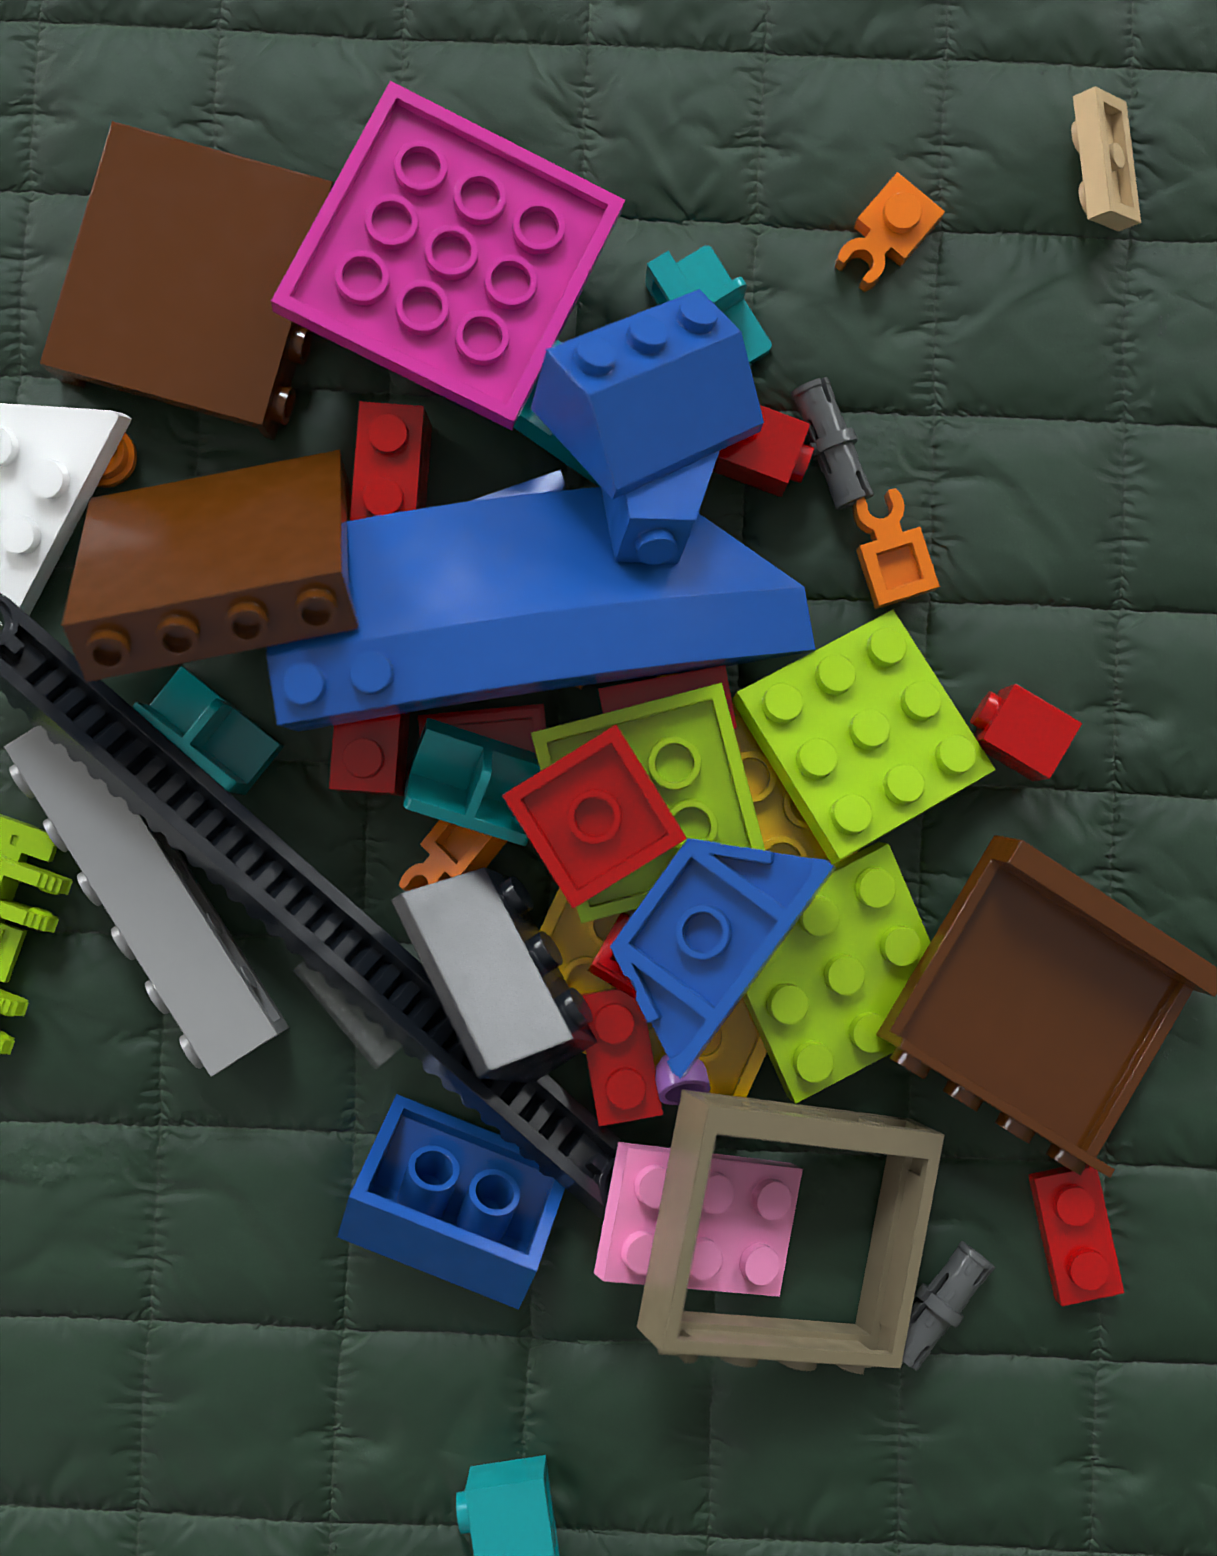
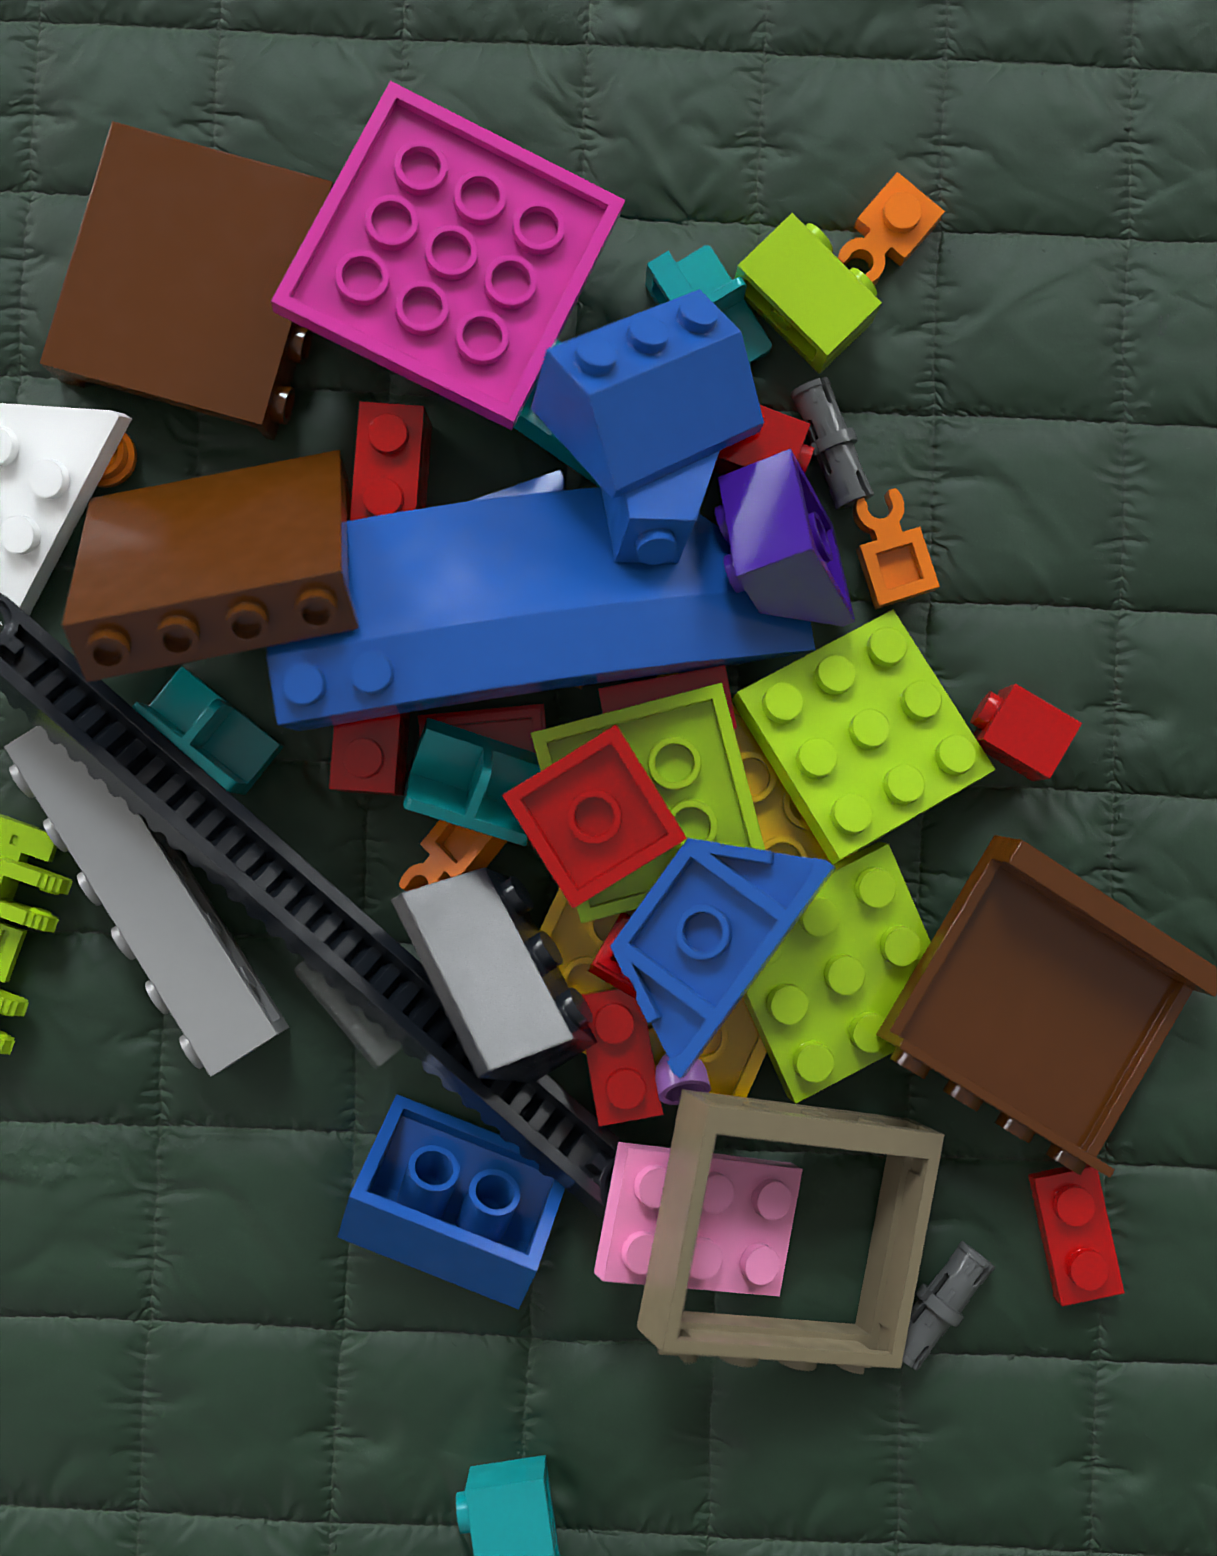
(782, 543): none -> dark purple slope
(808, 292): none -> lime brick
(1106, 159): tan plate -> none

